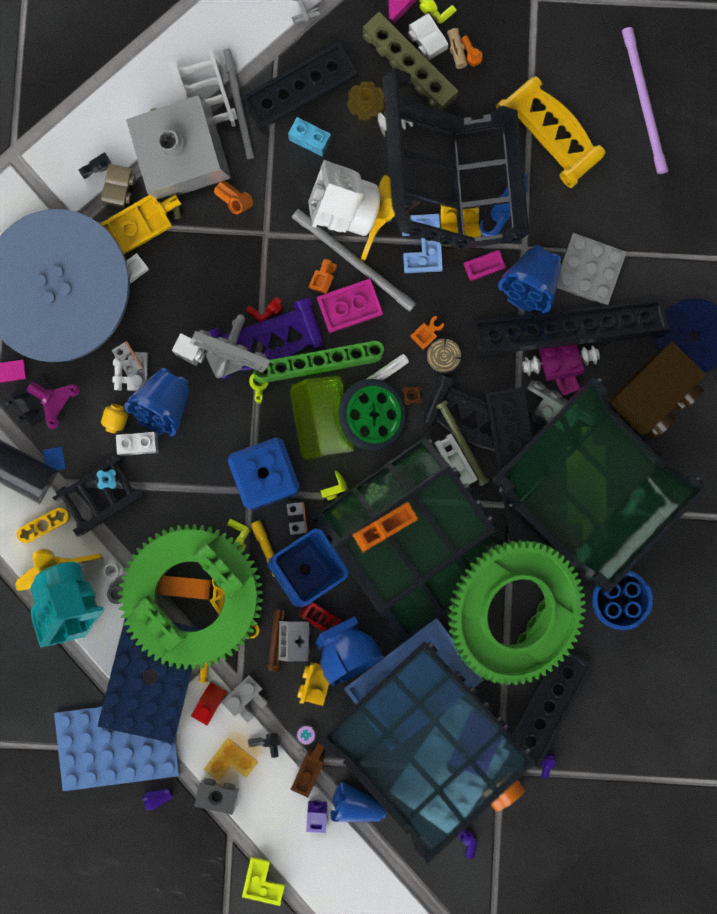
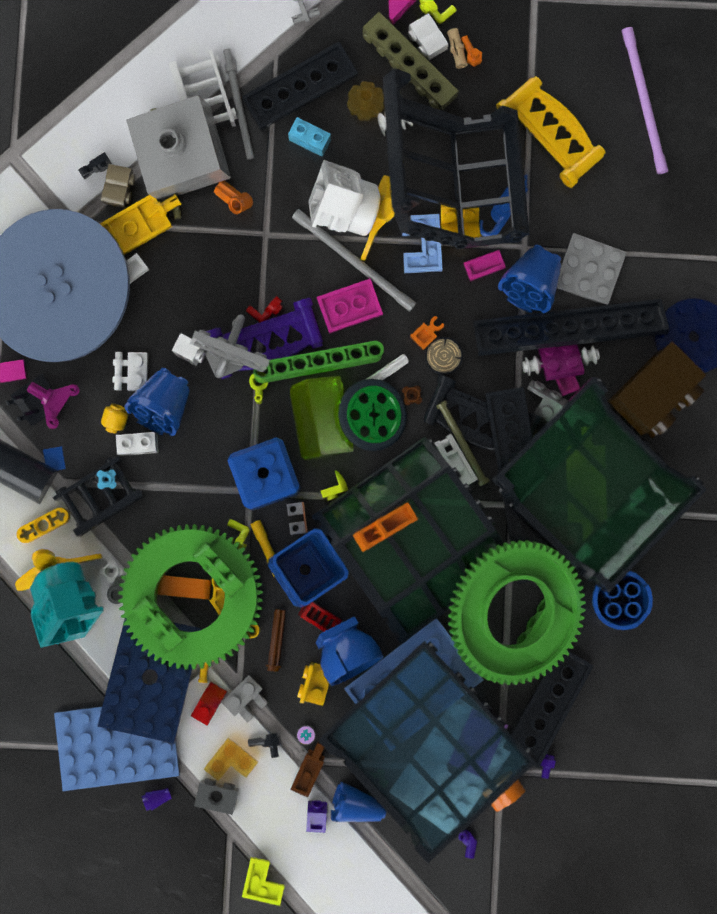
(127, 351): flat silver piece -> none
(288, 633): light grey brick -> none
(322, 279): orange plate -> none

